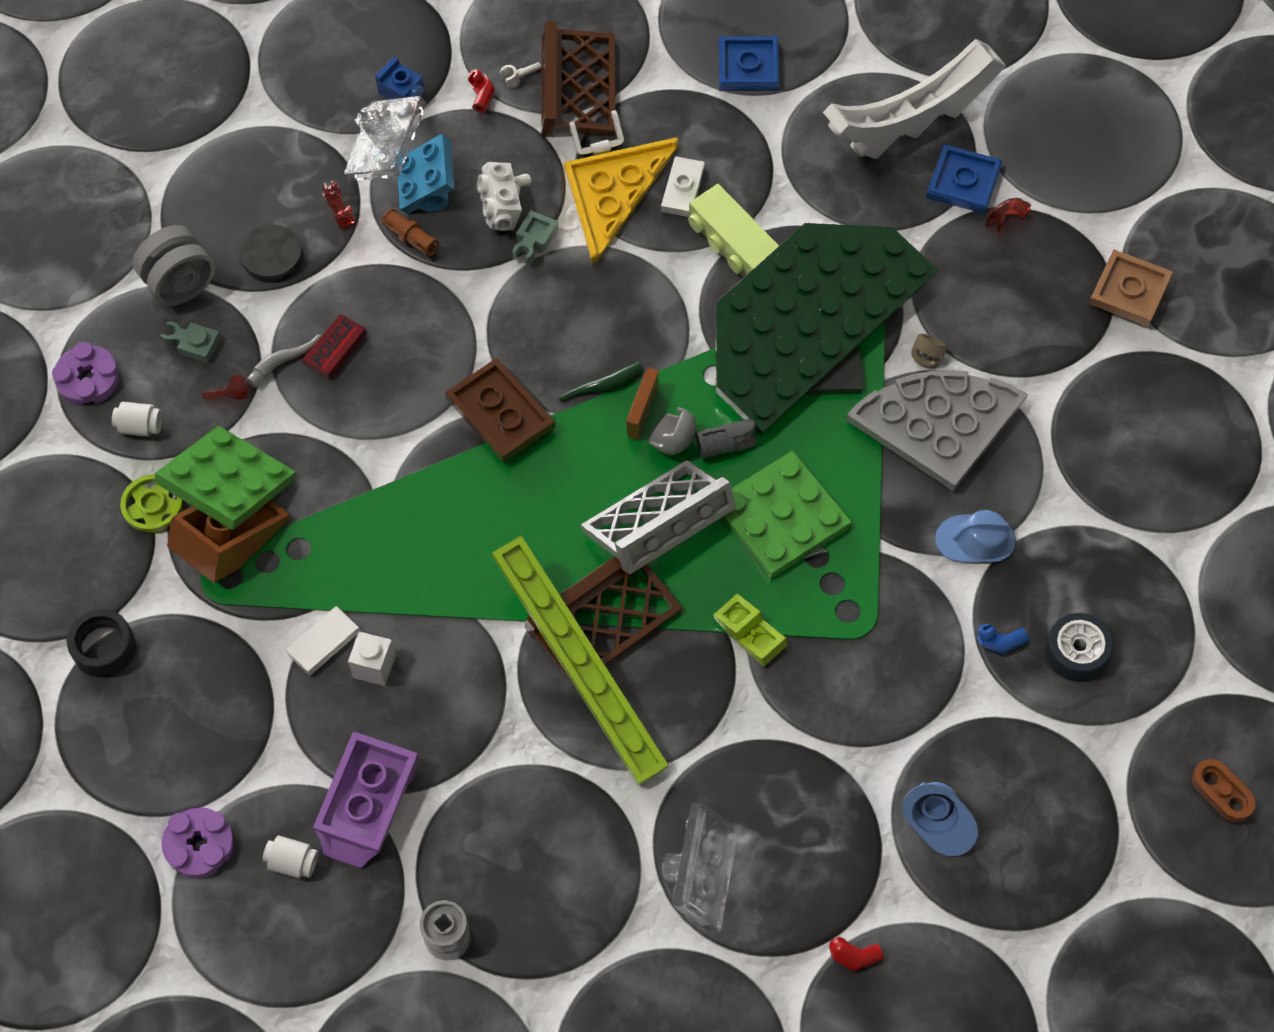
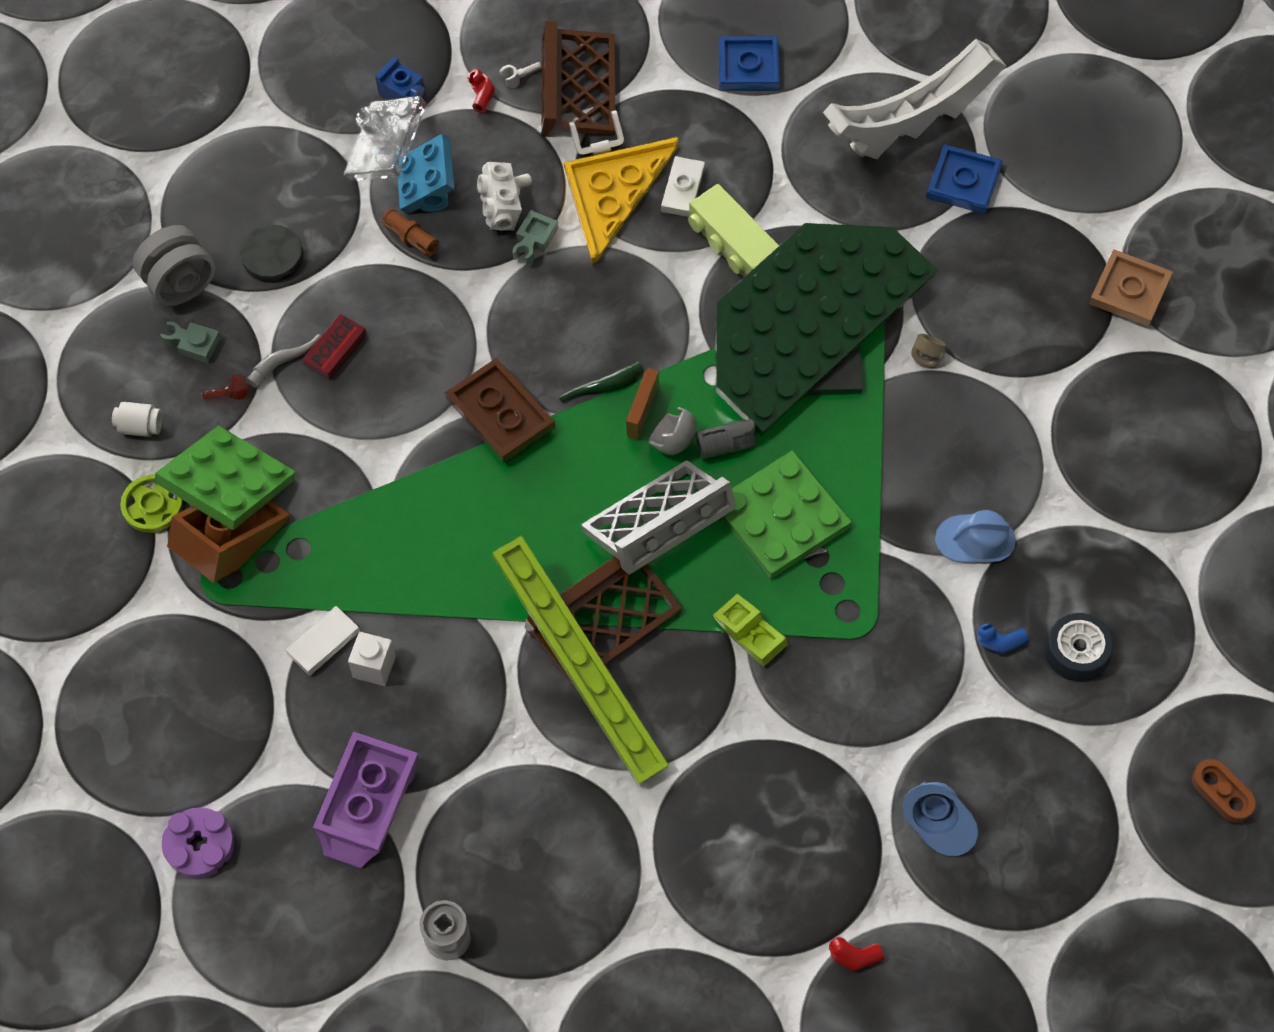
(81, 359): medium lavender plate -> none
(94, 620): black tyre -> none
(290, 857): white brick -> none
(333, 197): clear red arm -> none
(702, 867): clear plate -> none
(938, 419): light grey plate -> none
(1010, 206): clear red arm -> none

